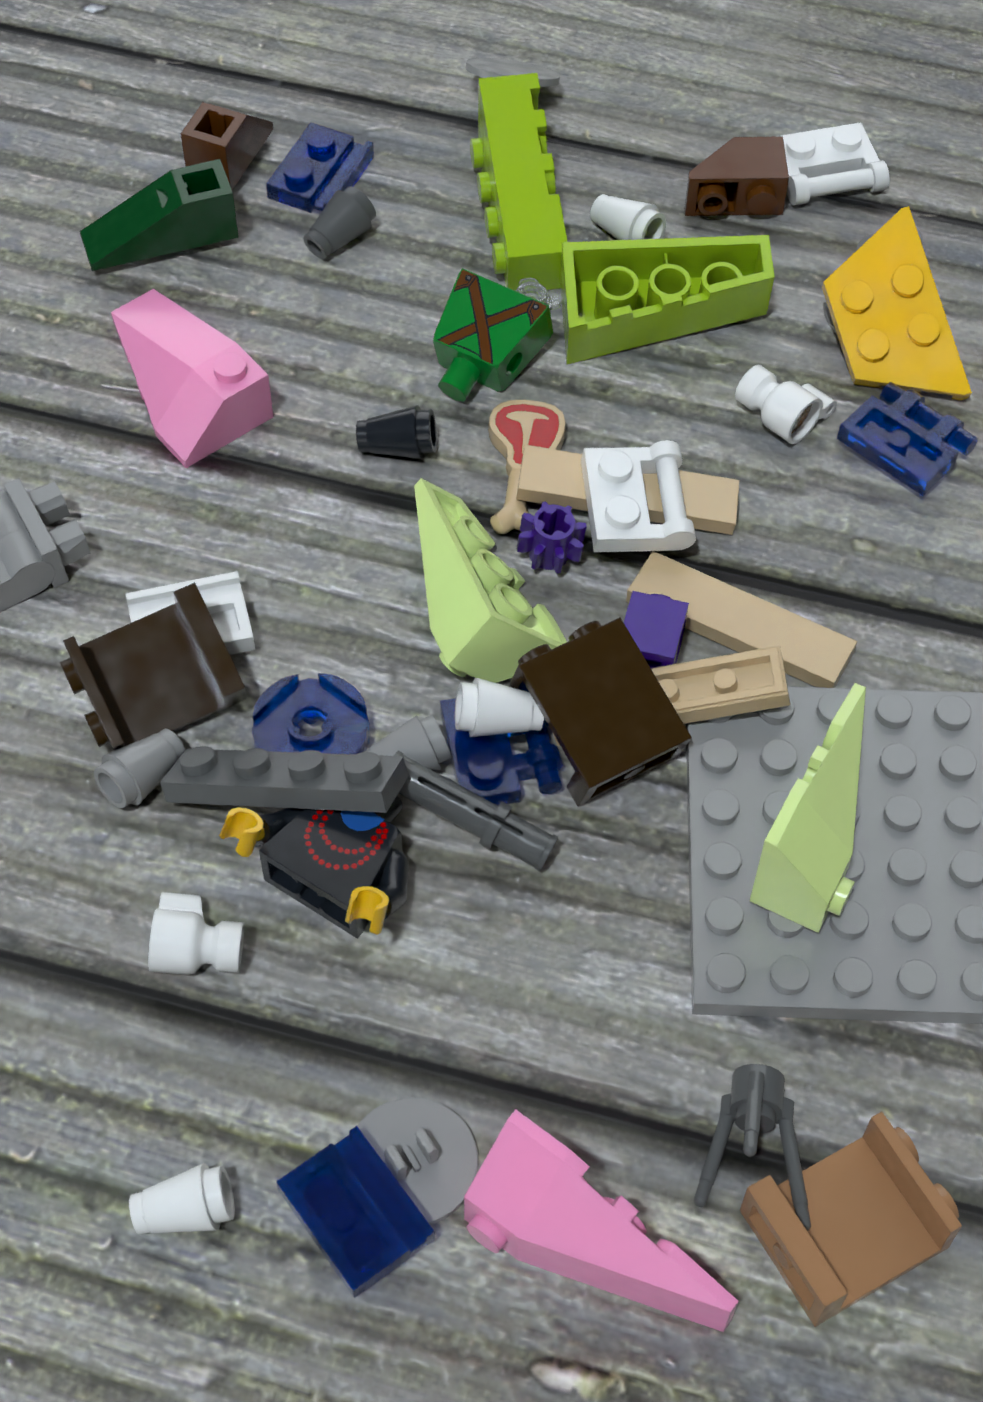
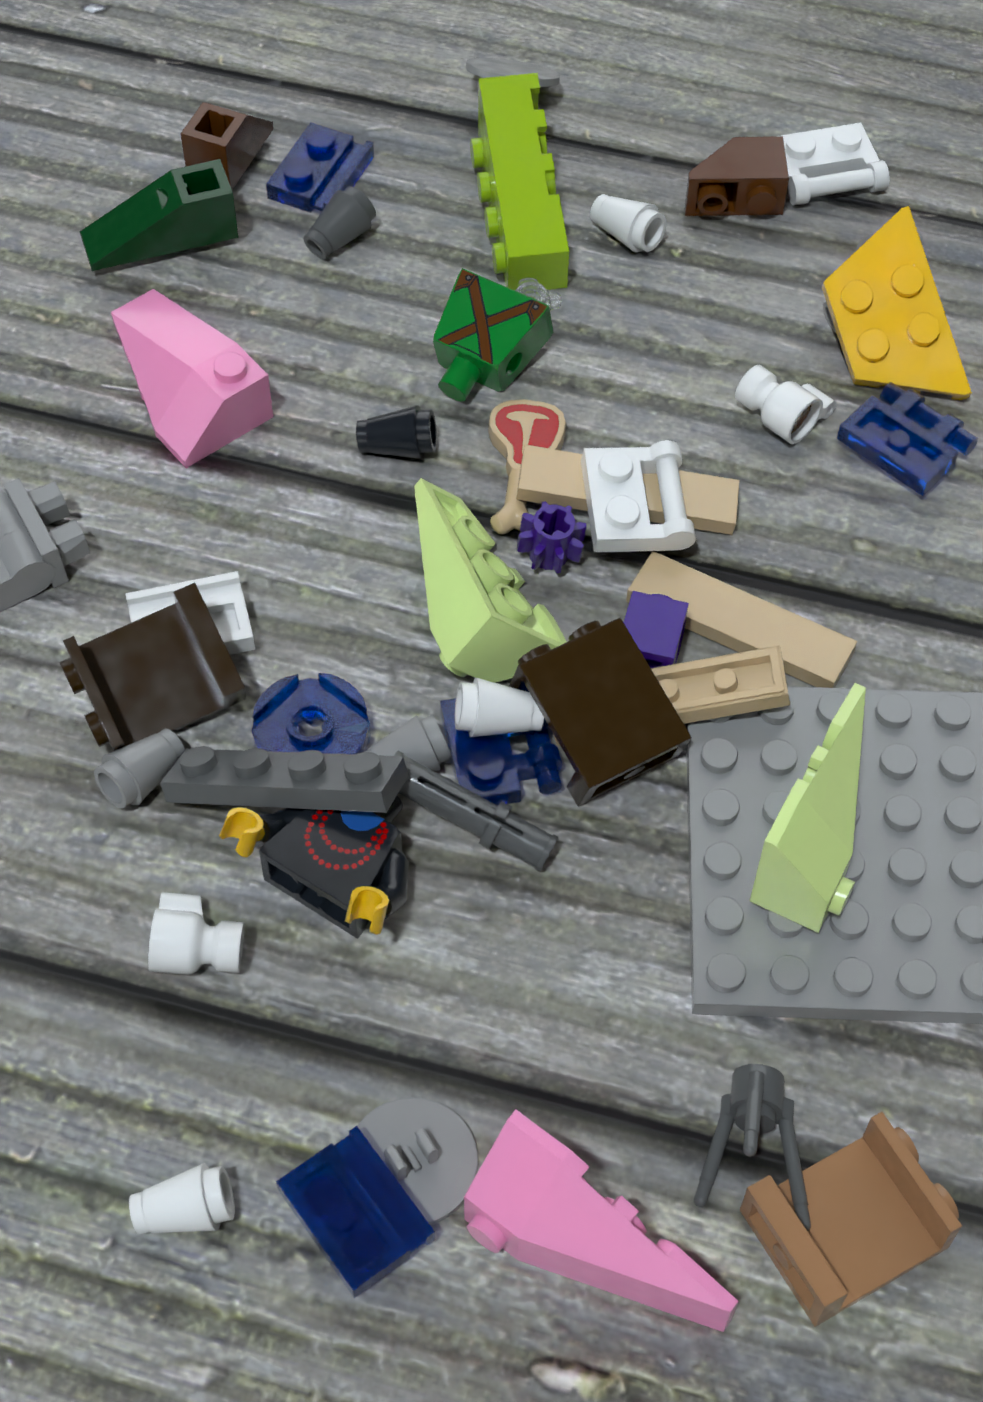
(659, 289): lime wedge -> none

